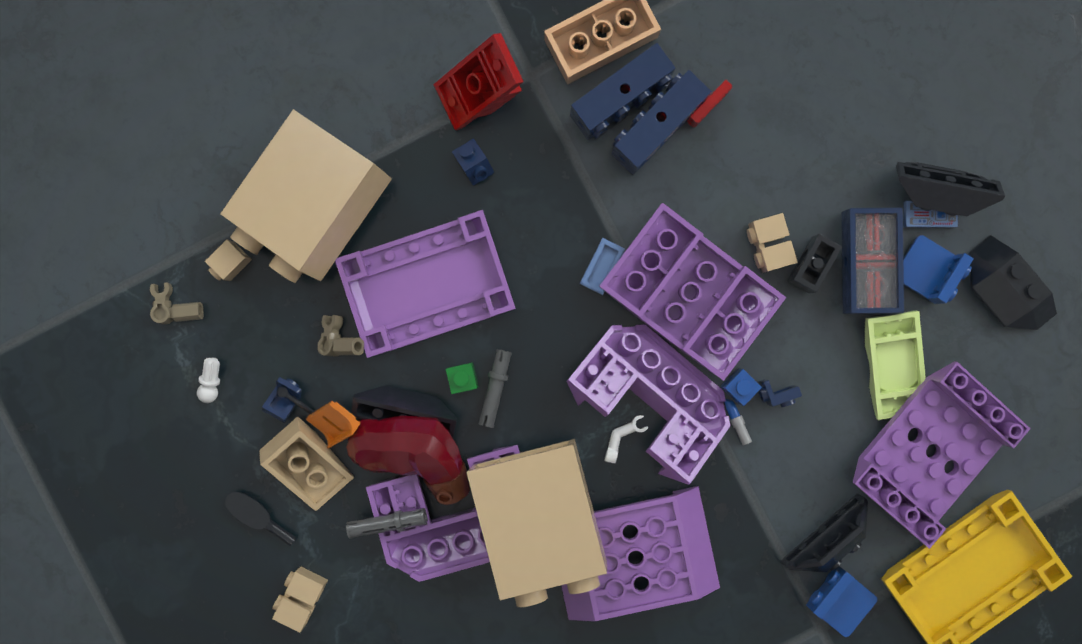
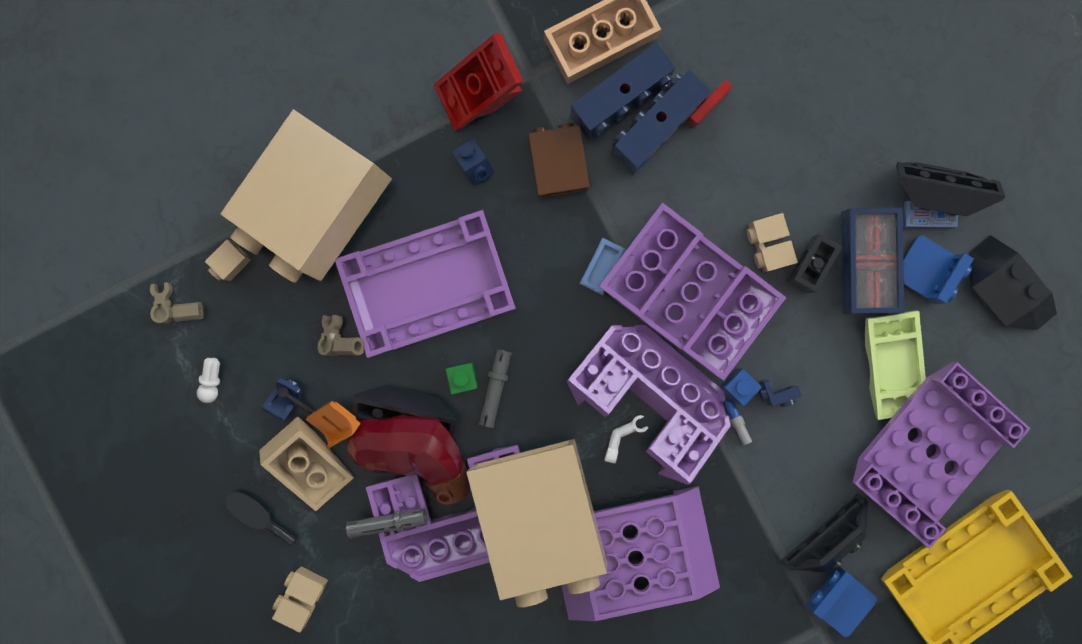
(558, 160): none -> reddish brown brick

